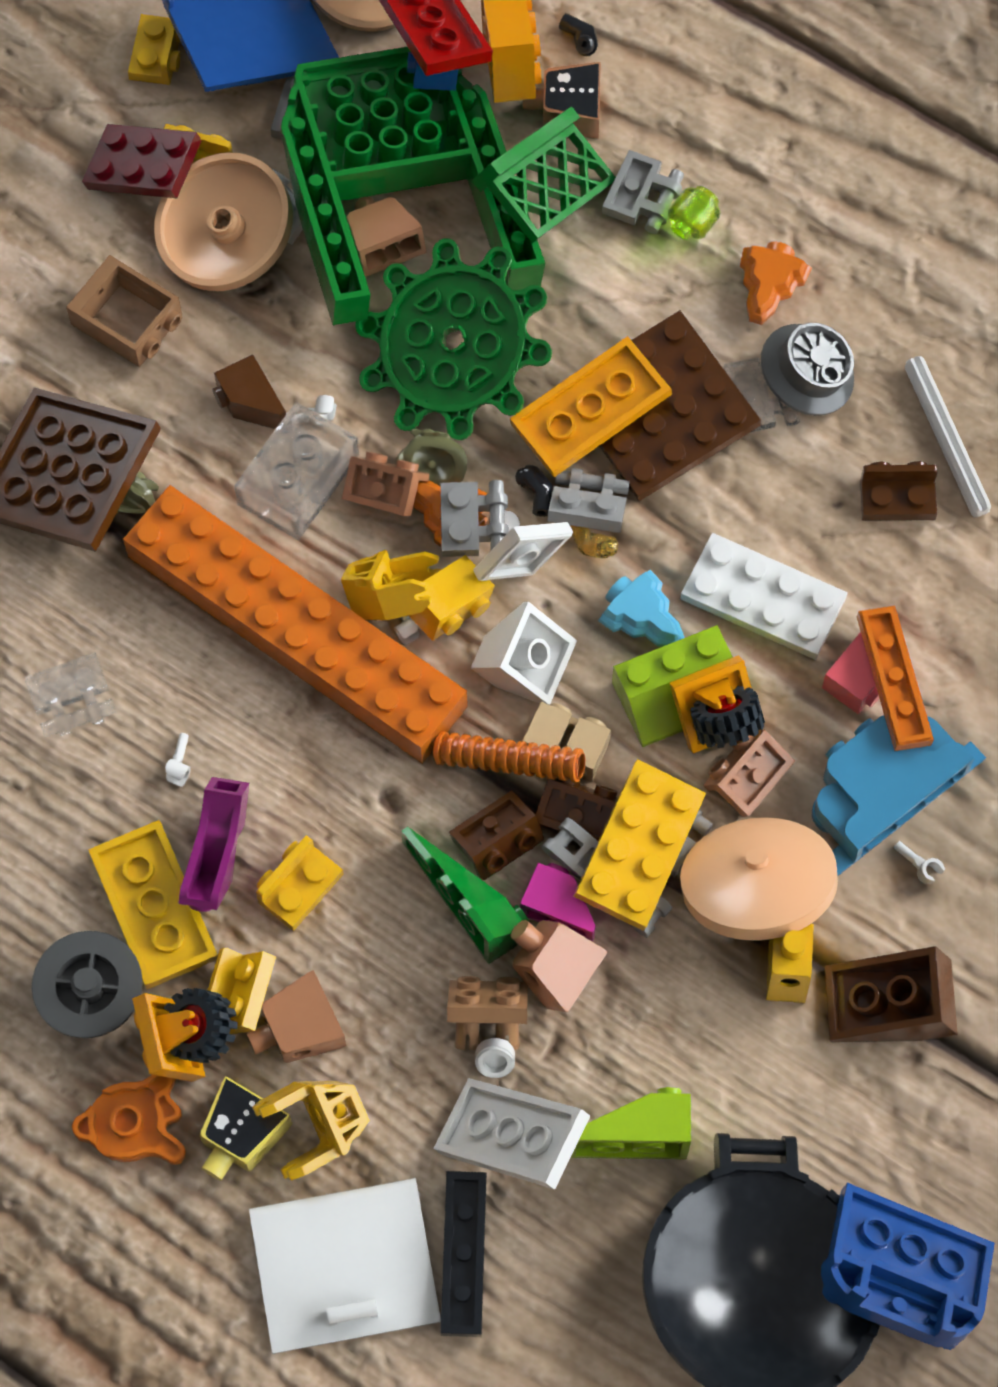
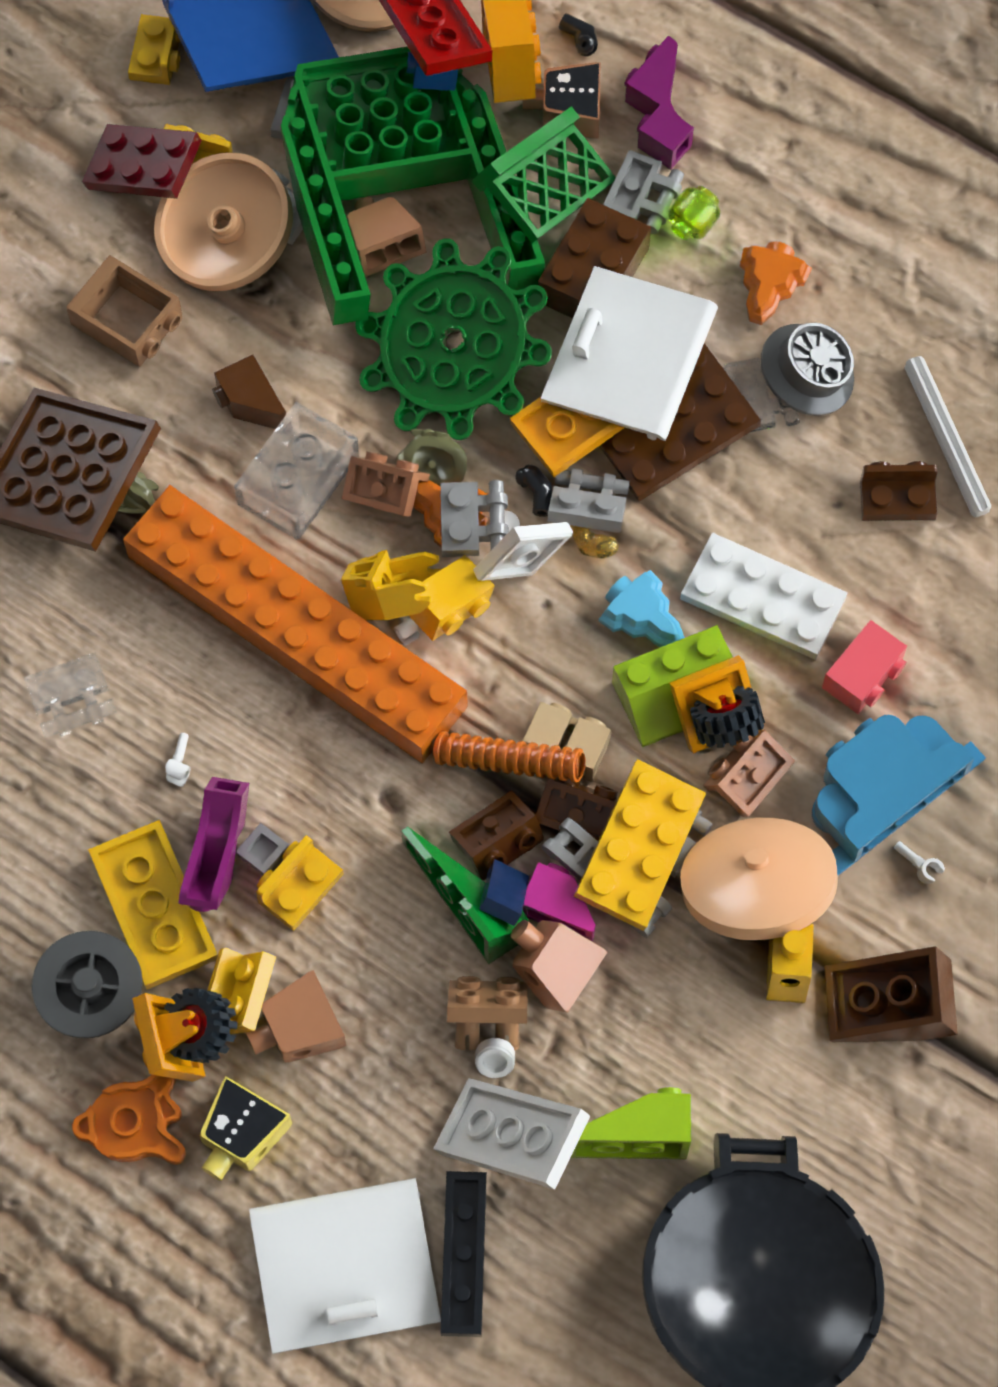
(262, 849): none -> light grey plate
(325, 407): white hand -> none
(335, 1116): yellow piece -> none
(504, 892): none -> dark blue tile
(525, 654): white slope -> none
(596, 239): none -> reddish brown brick
(629, 352): none -> white container
(649, 90): none -> magenta arch
(894, 678): orange tile -> none
(906, 1269): blue plate -> none

